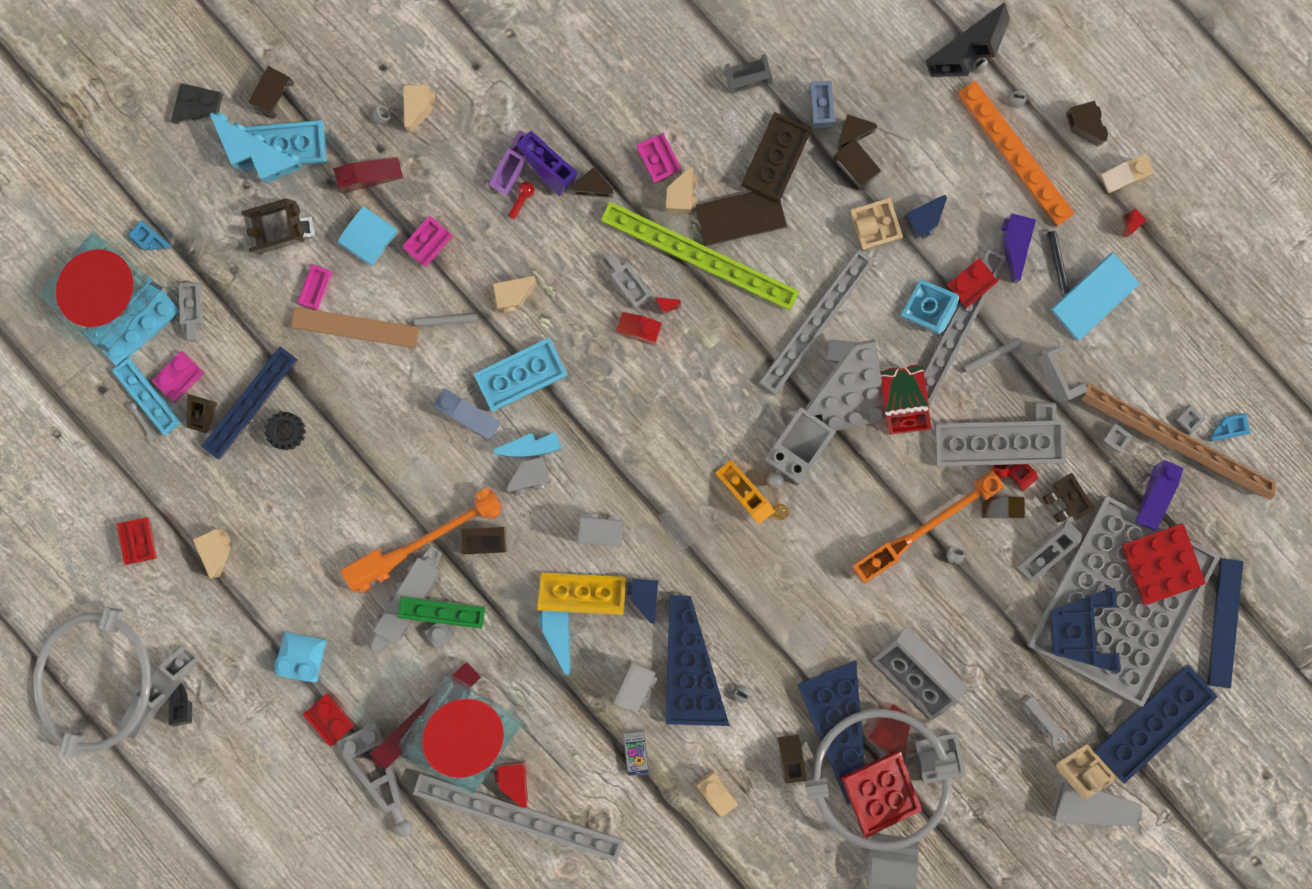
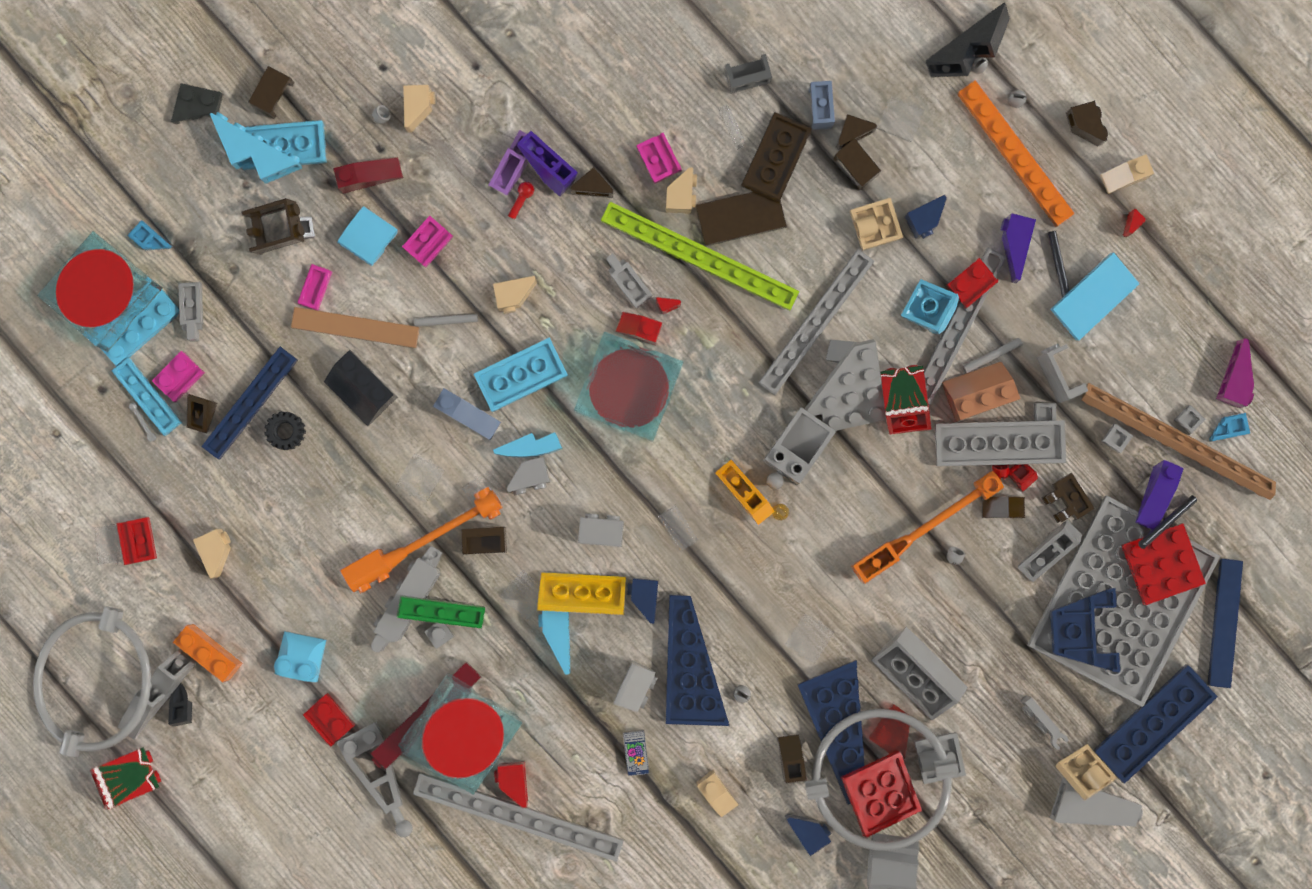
(125, 778): none -> slope
(207, 652): none -> orange brick
(359, 387): none -> black slope
(628, 387): none -> clear light blue tile
(809, 832): none -> dark blue slope
(980, 391): none -> nougat slope
(1168, 521): none -> black bar
(1238, 379): none -> magenta slope

